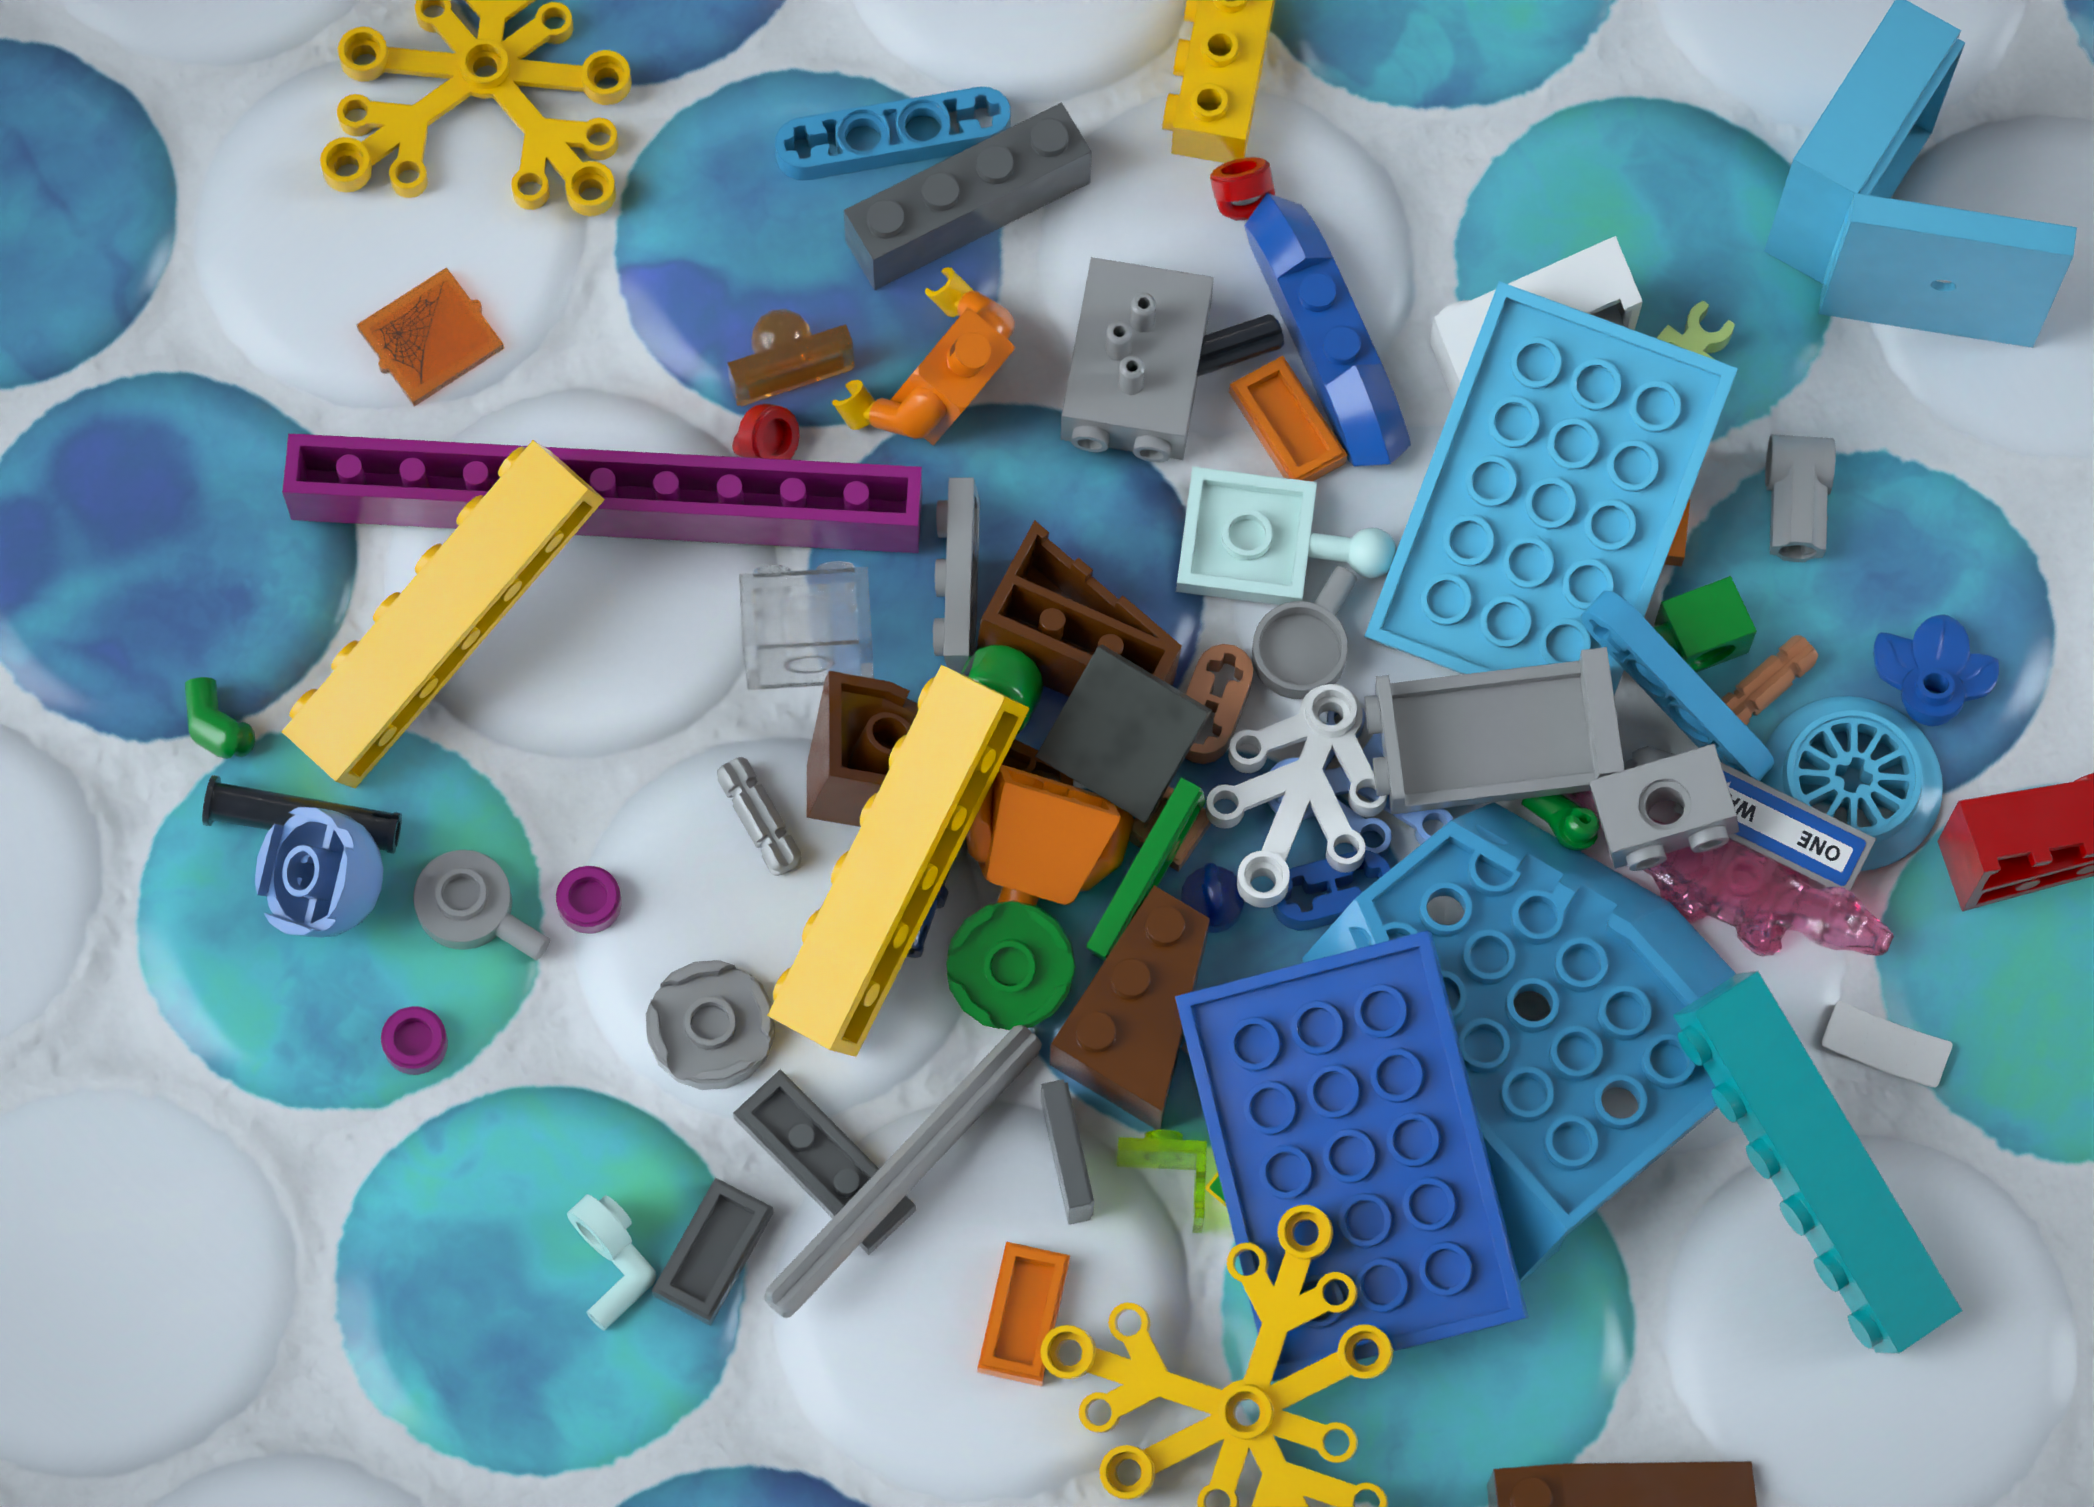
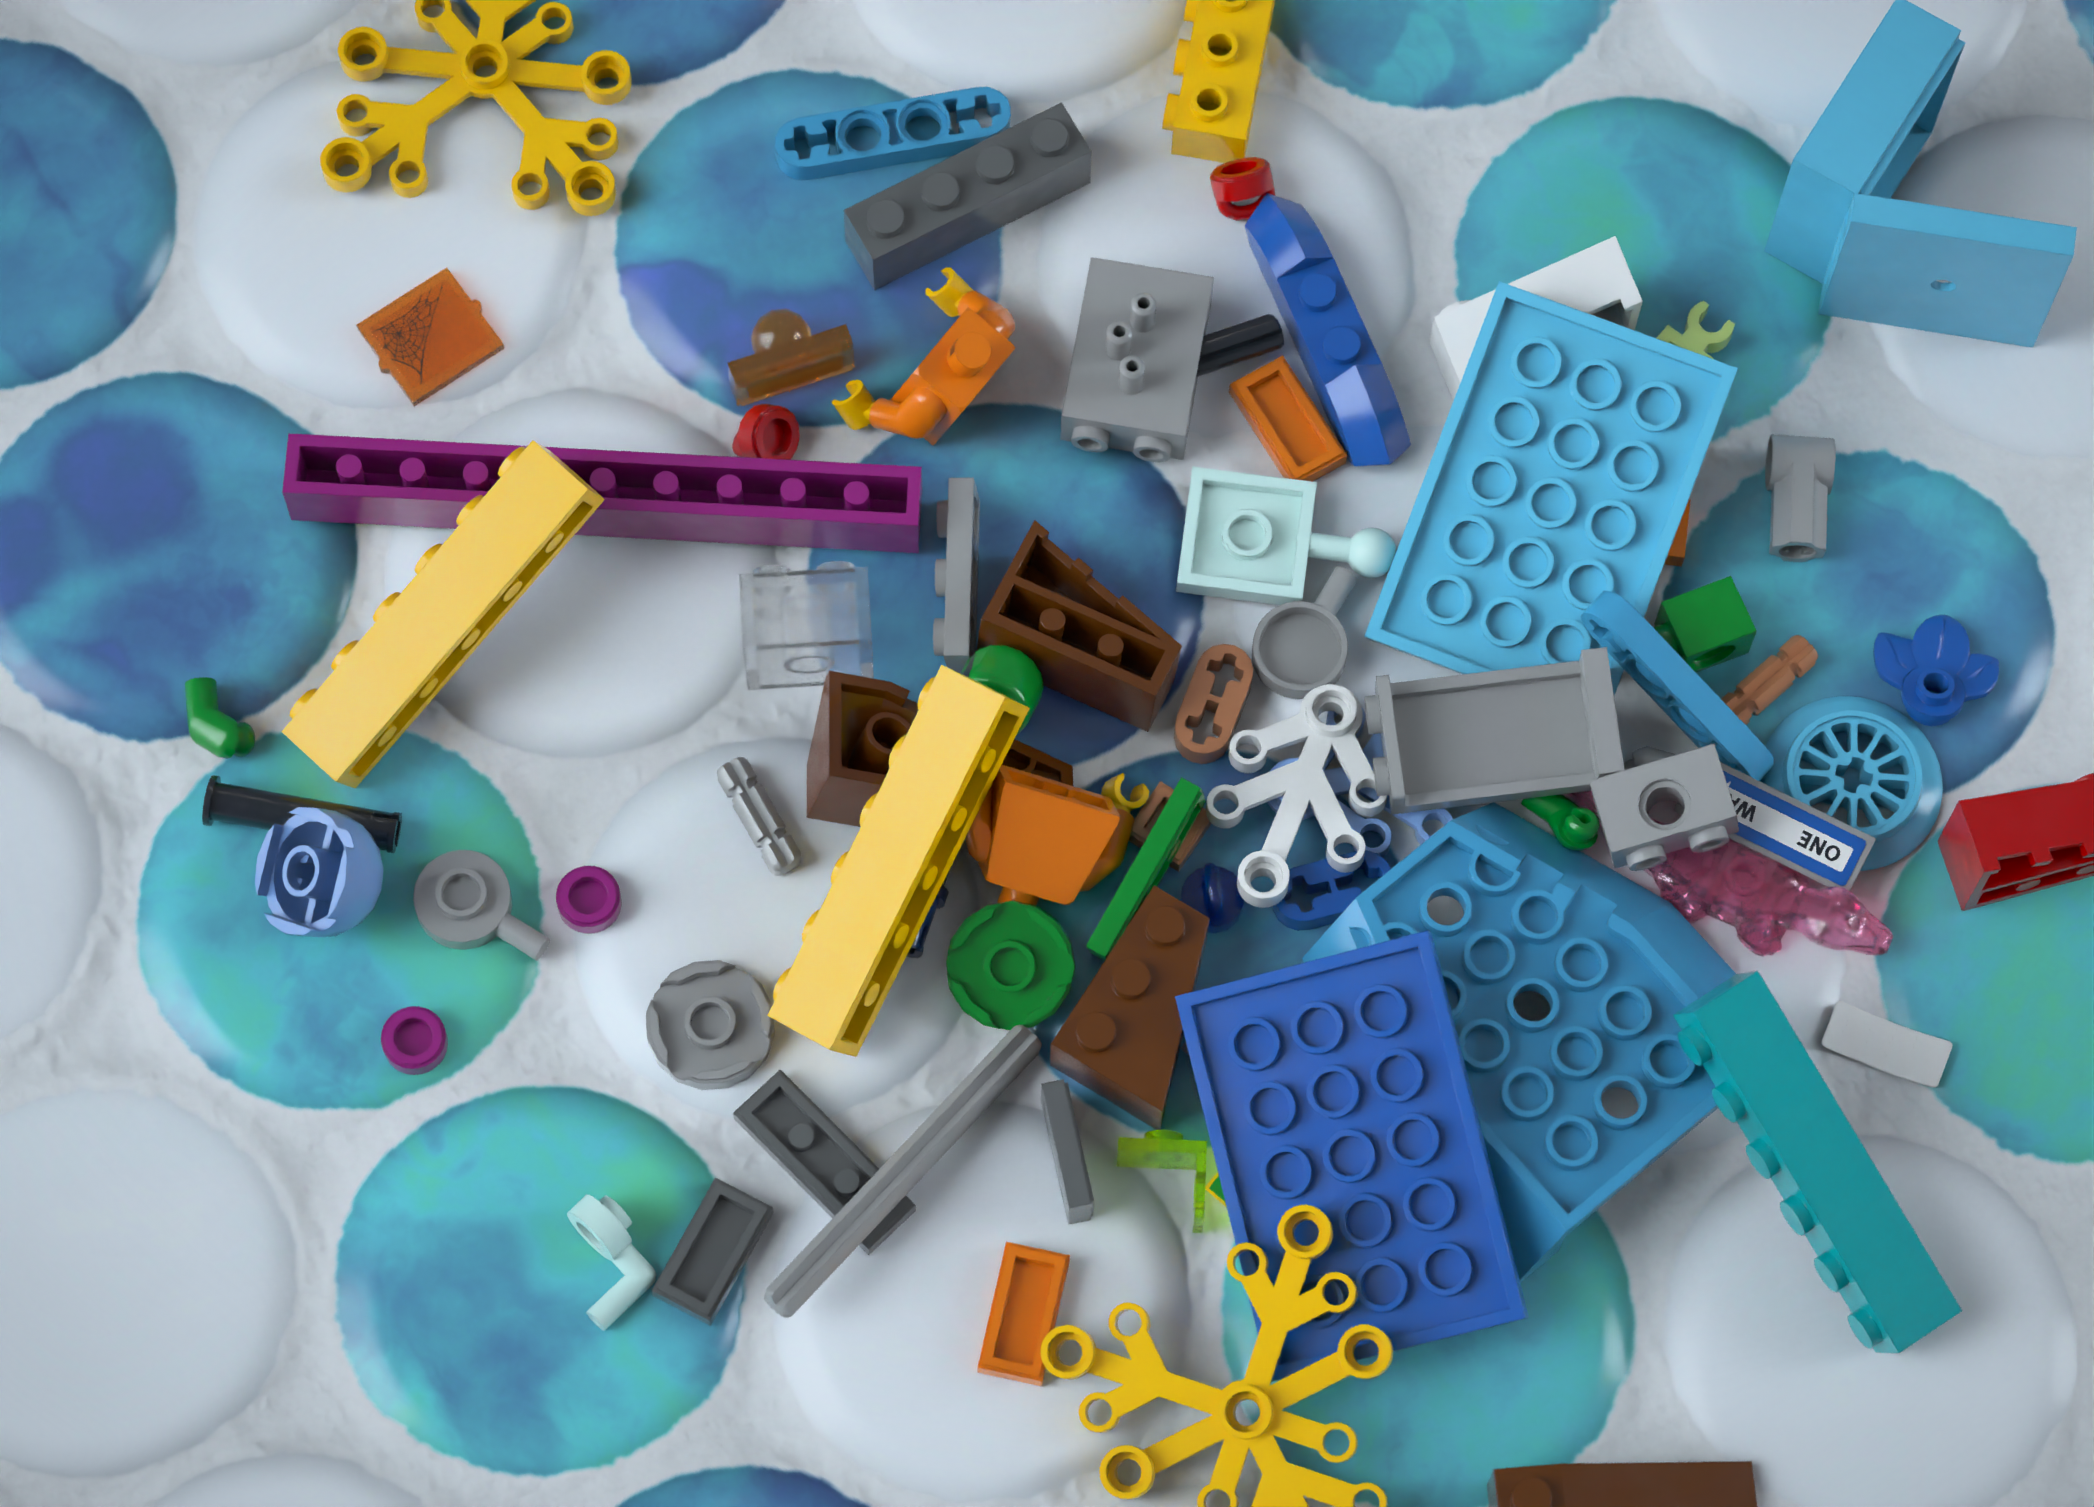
(1123, 733): pearl dark grey tile -> none

